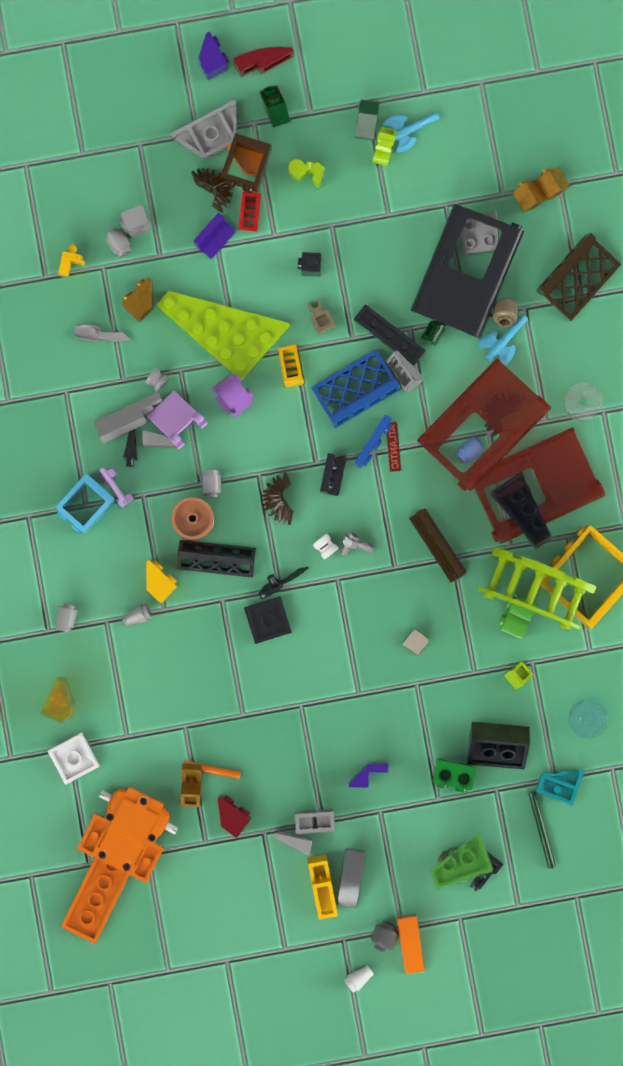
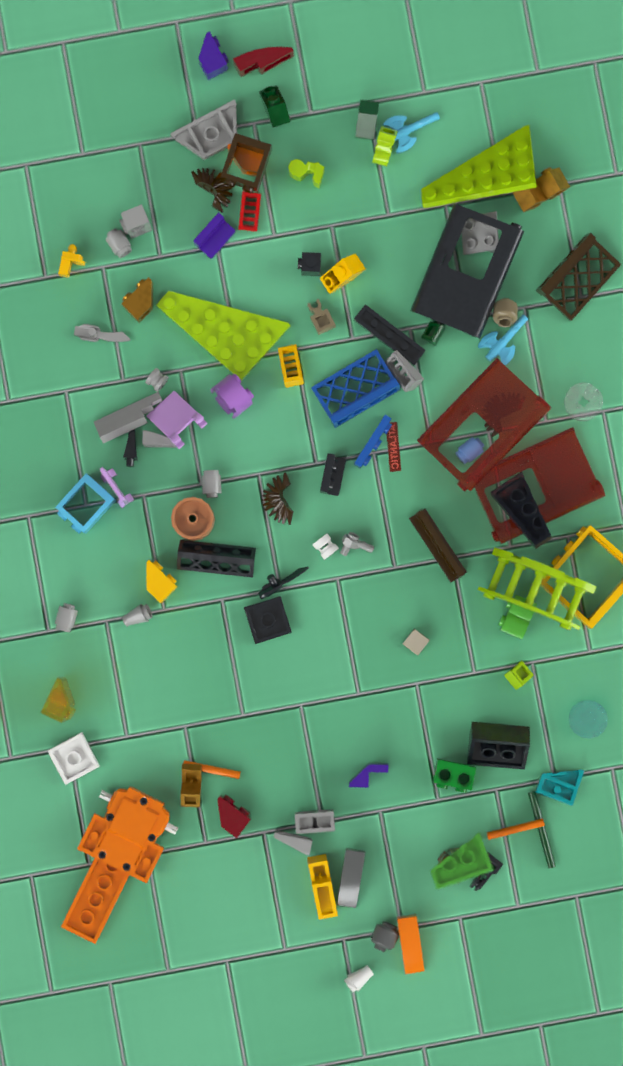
(342, 273): none -> yellow slope
(495, 171): none -> lime wing
(515, 829): none -> orange piece

